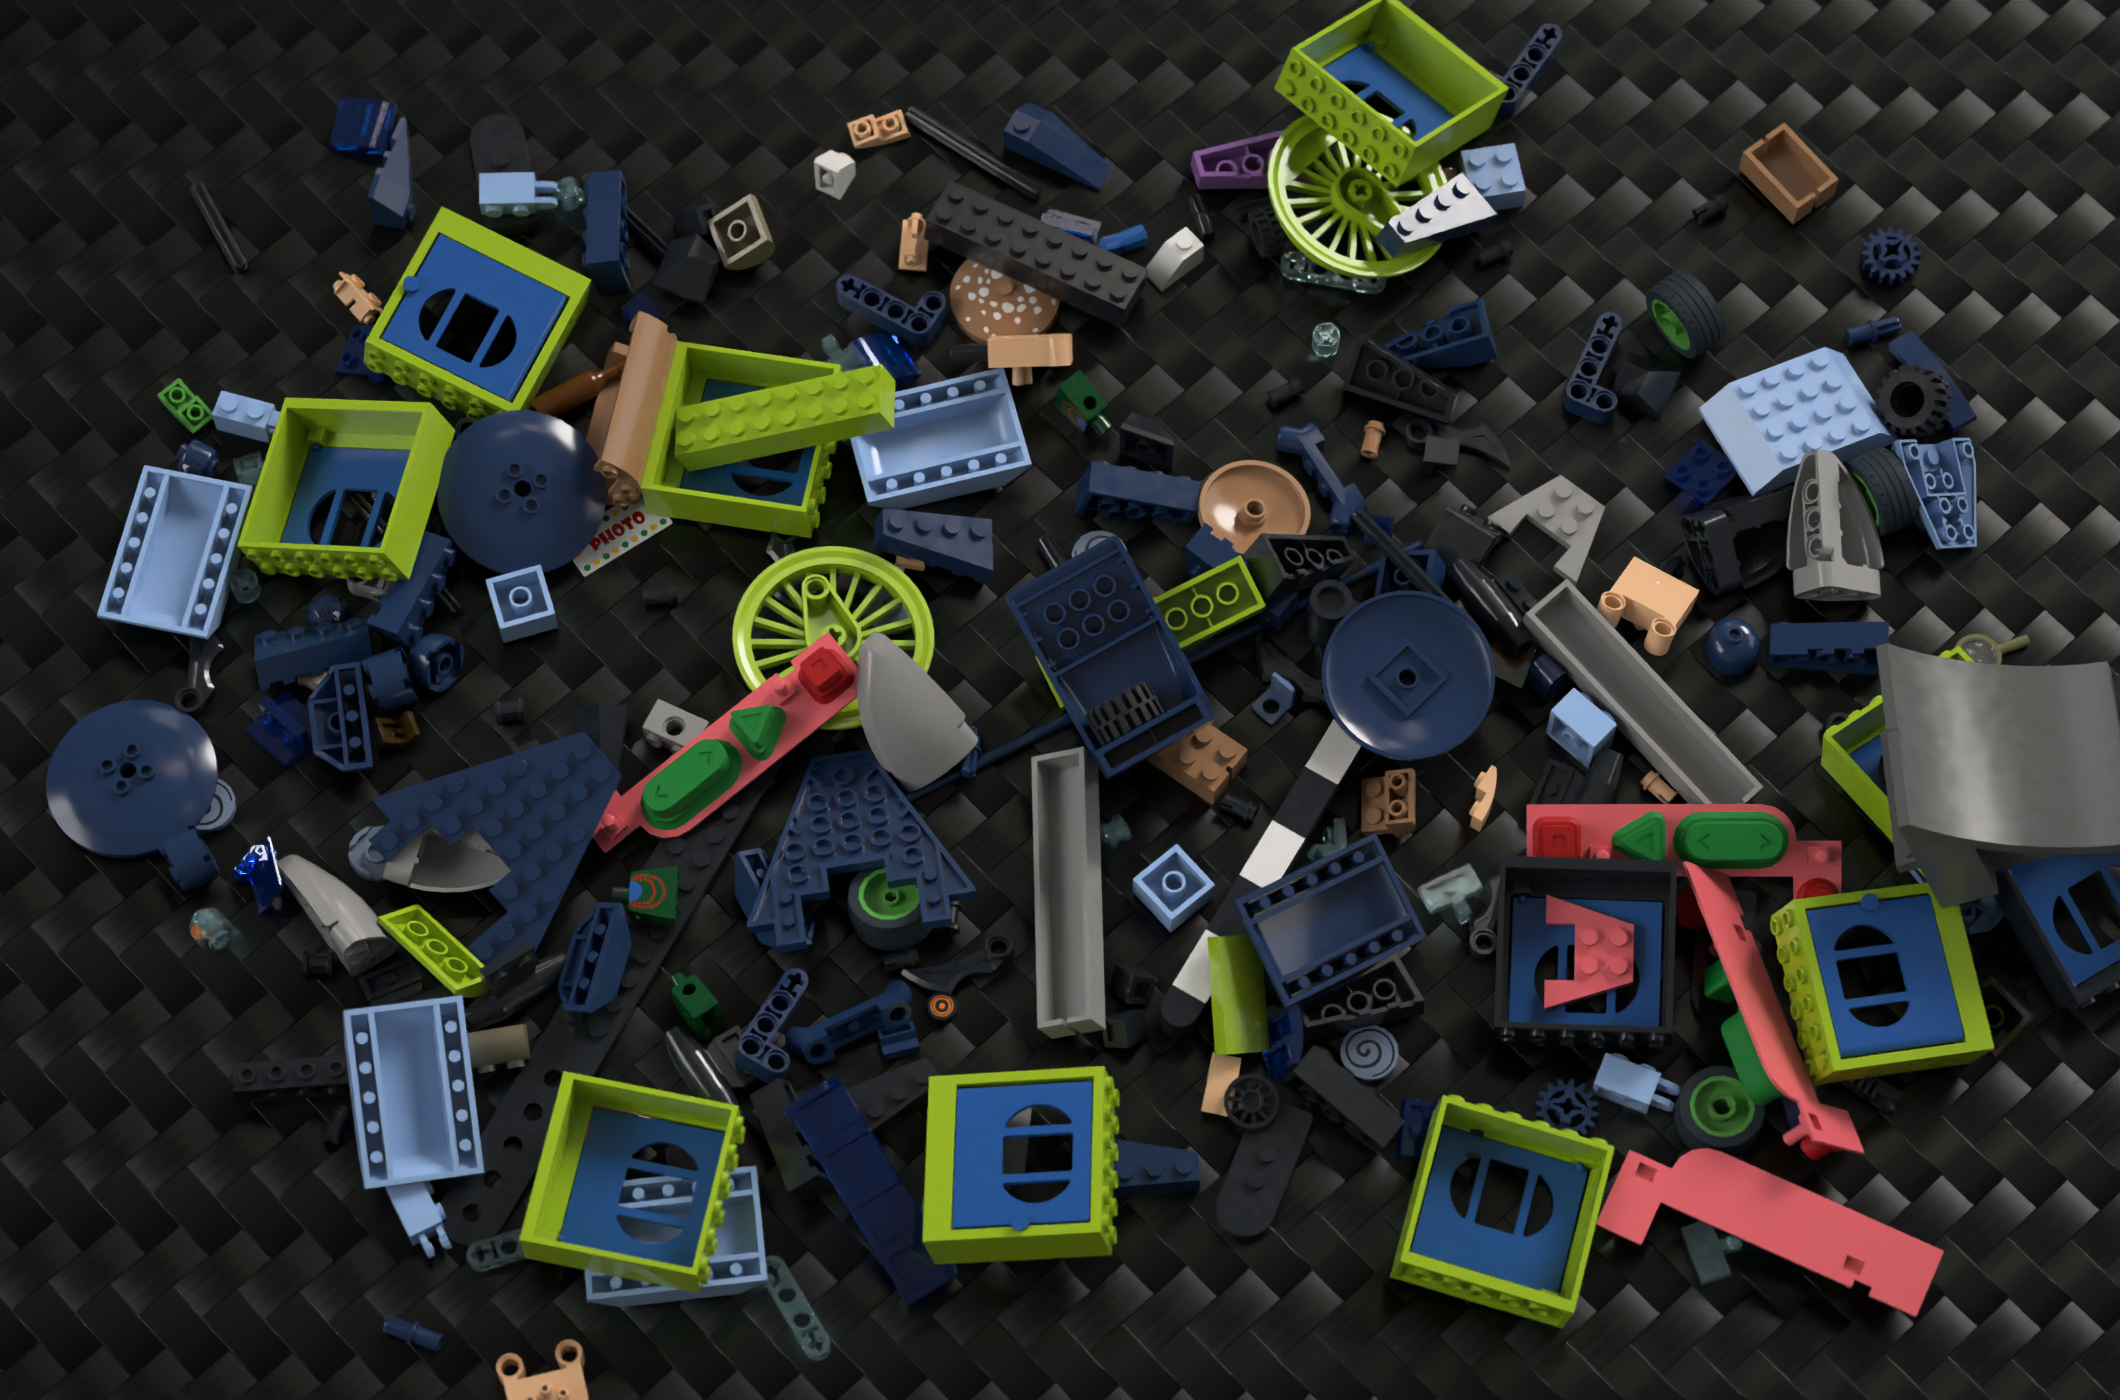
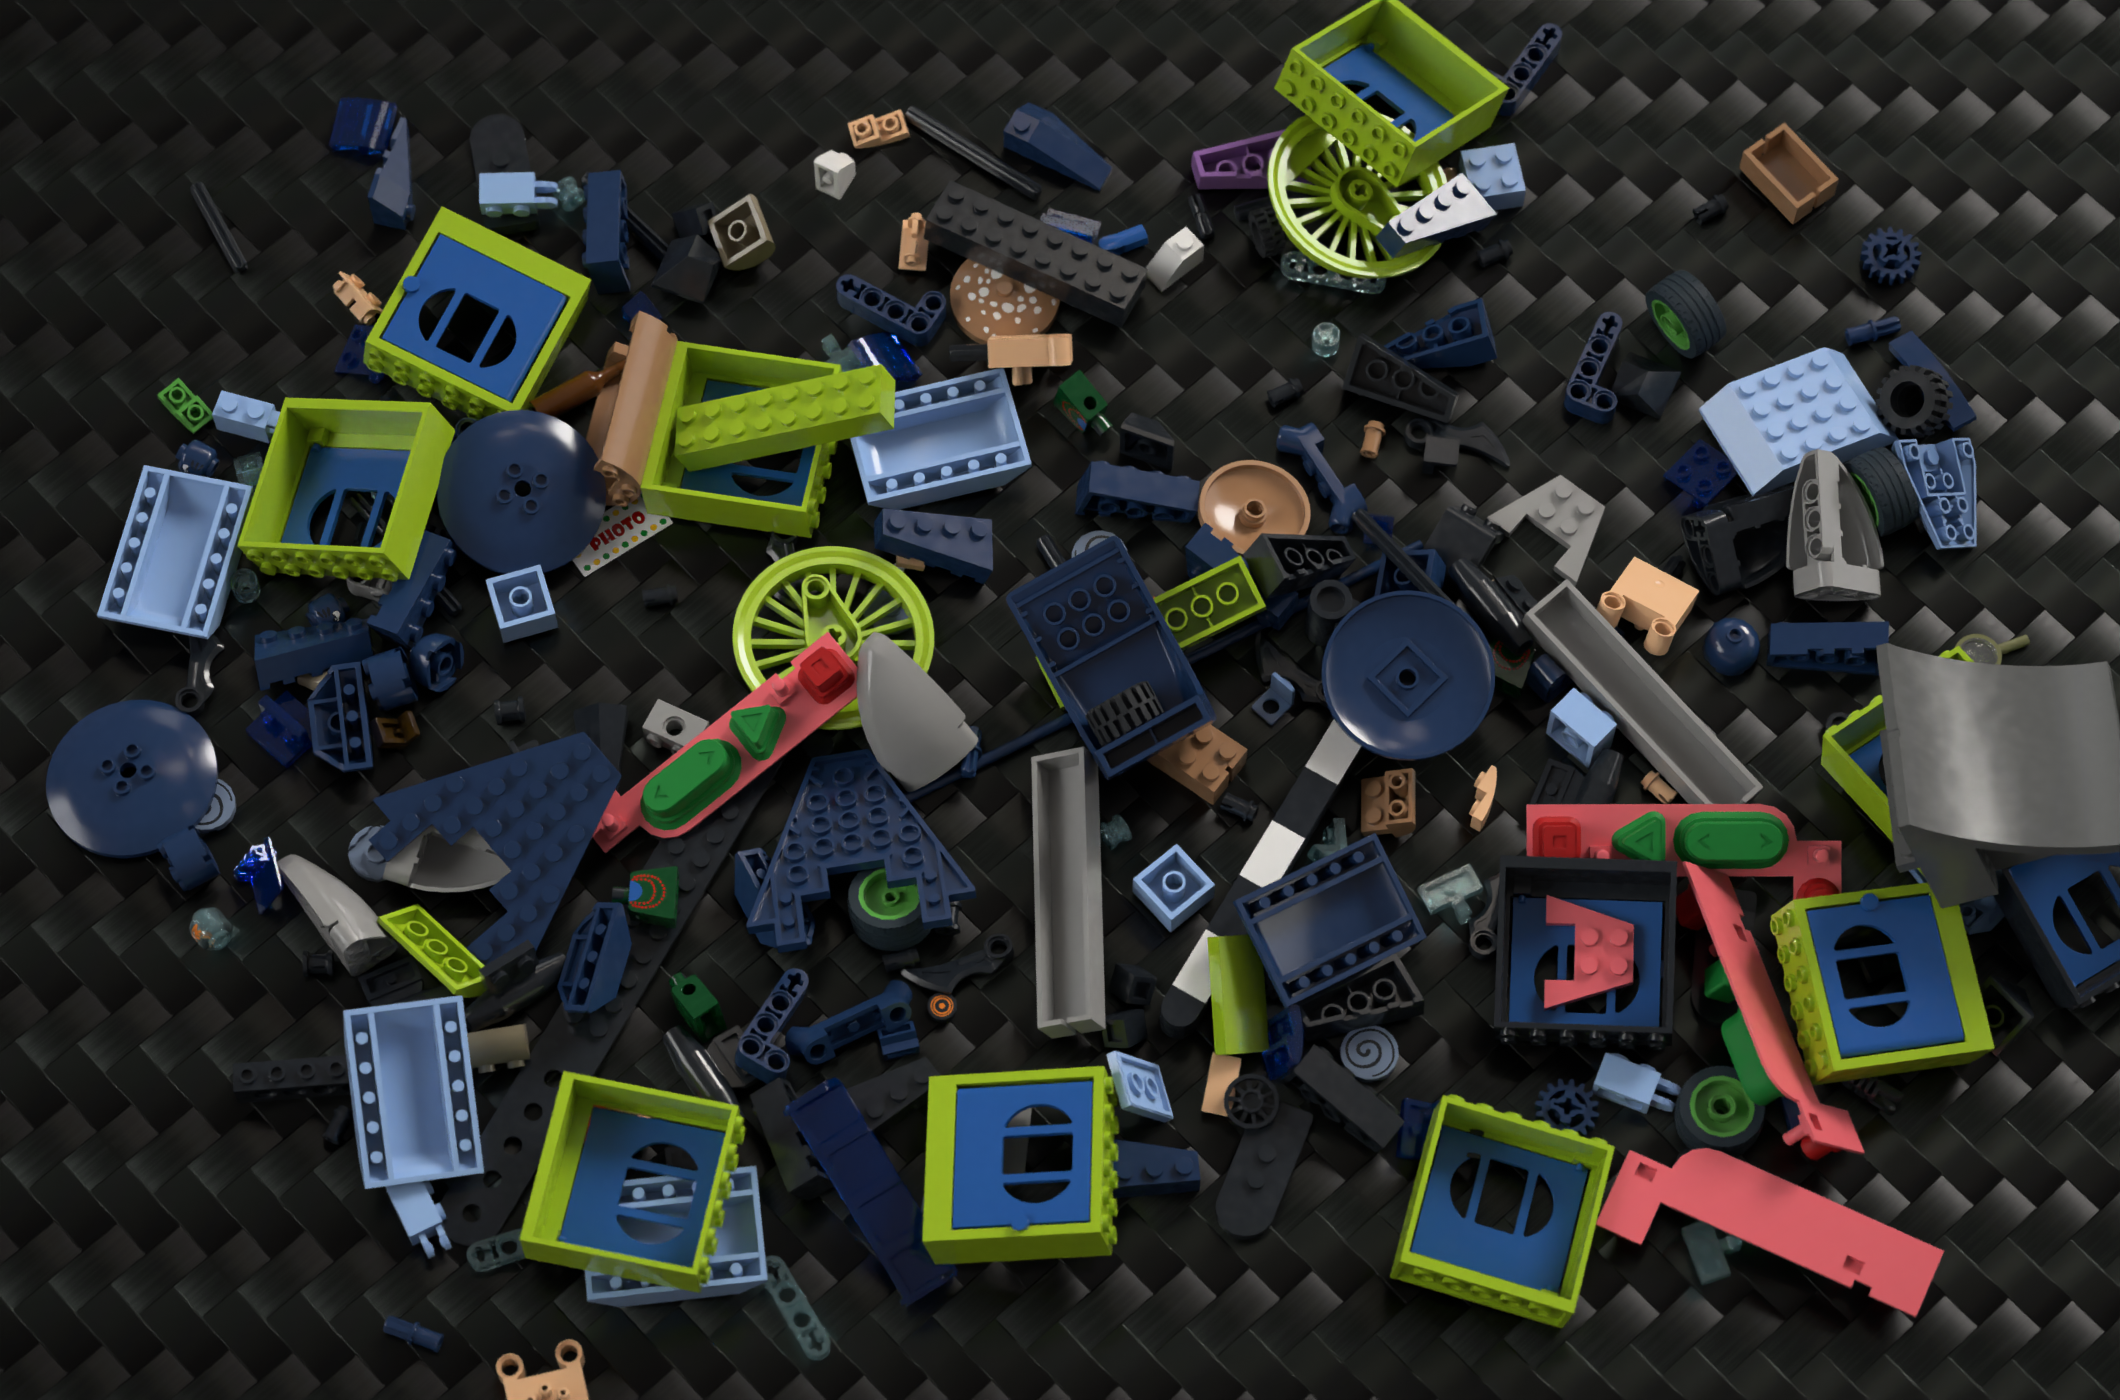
(1139, 1086): none -> light blue tile

